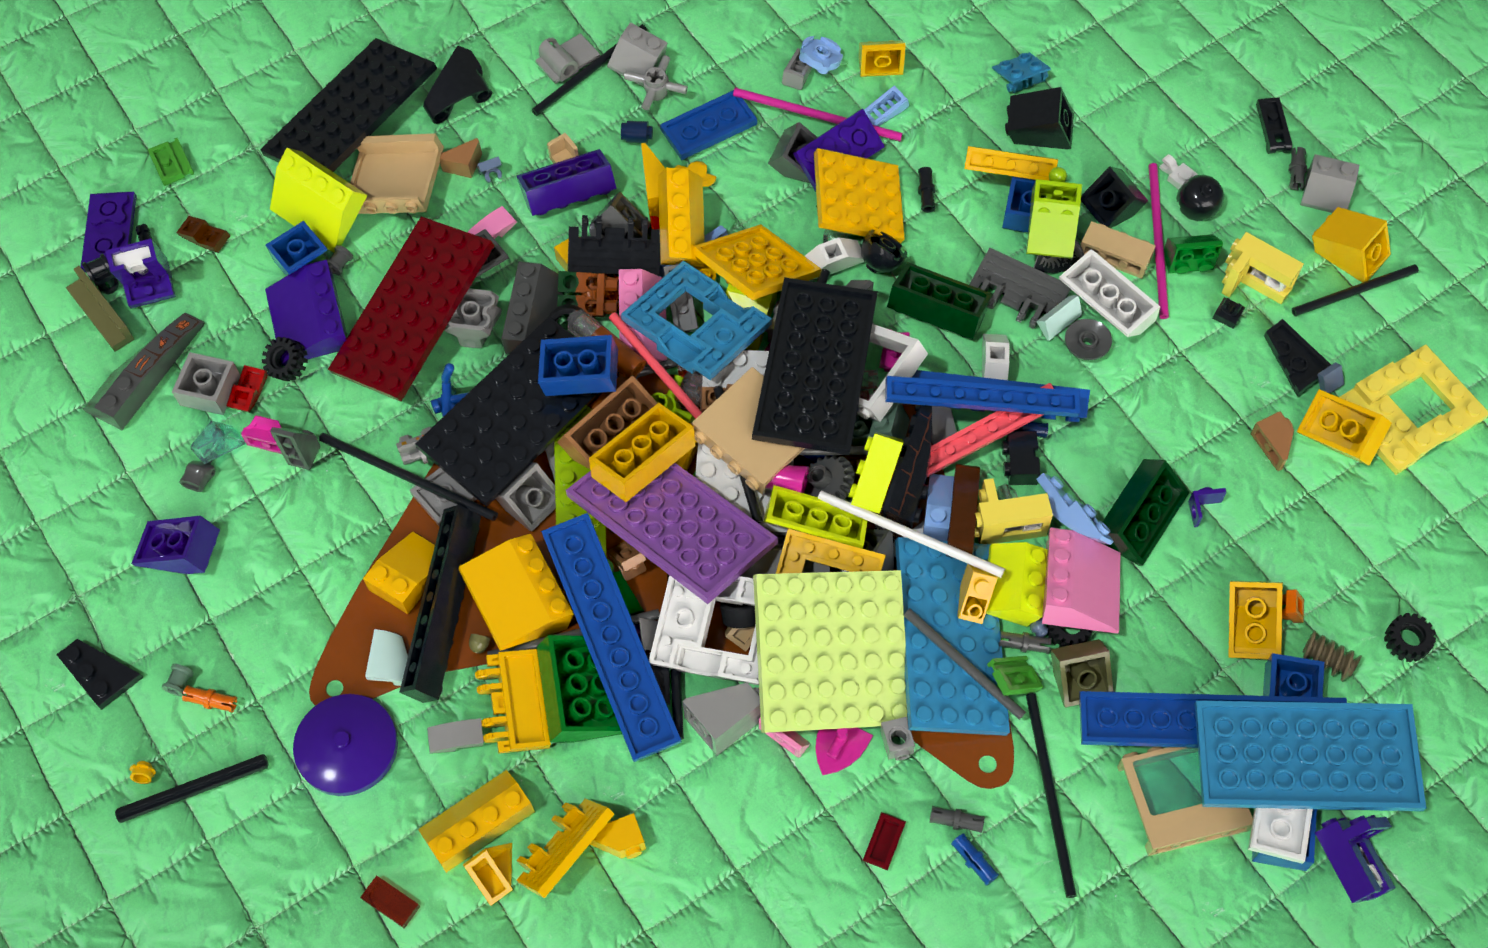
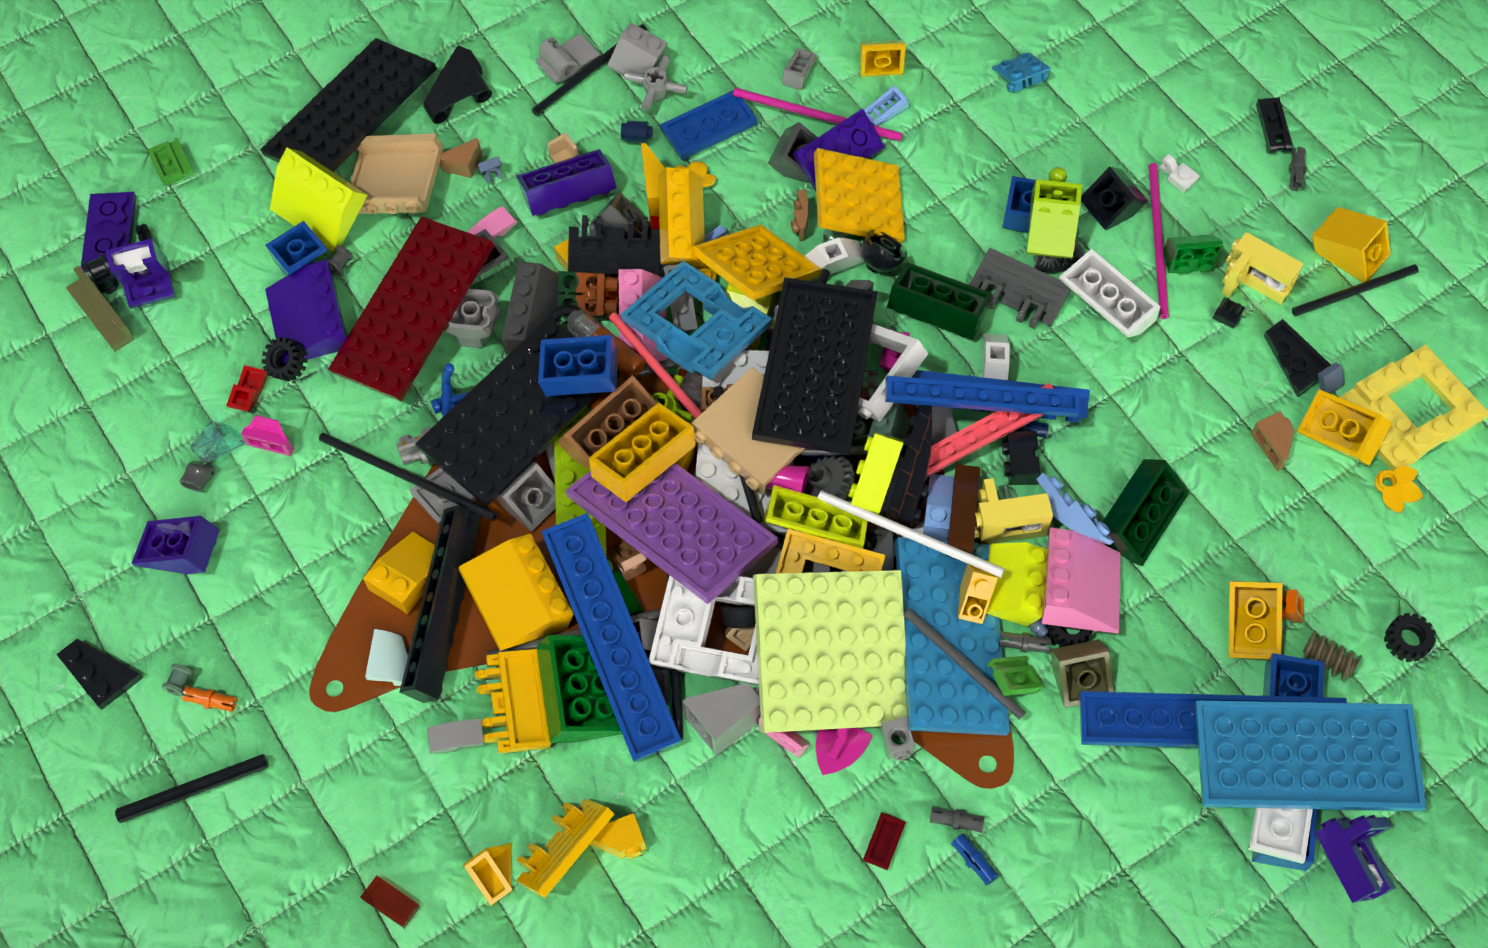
(138, 376): dark grey wedge -> none
(142, 772): yellow plate -> none
(202, 234): reddish brown slope -> none
(205, 383): light grey brick -> none
(297, 446): dark grey slope -> none
(345, 745): dark purple dish -> none
(476, 820): yellow slope -> none
(478, 643): olive hinge -> none
(800, 222): none -> medium nougat slope
(811, 54): light blue plate -> none
(926, 189): black pin -> none
(1009, 163): yellow fence -> none
(1040, 119): black slope -> none
(1051, 797): black piece -> none
(1060, 317): light aqua slope -> none
(1088, 331): dark grey dish -> none
(1118, 249): tan brick -> none
(1170, 800): panel -> none
(1200, 197): black cylinder -> none
(1204, 496): dark purple bracket -> none
(1329, 184): light grey slope -> none
(1401, 488): none -> yellow plate

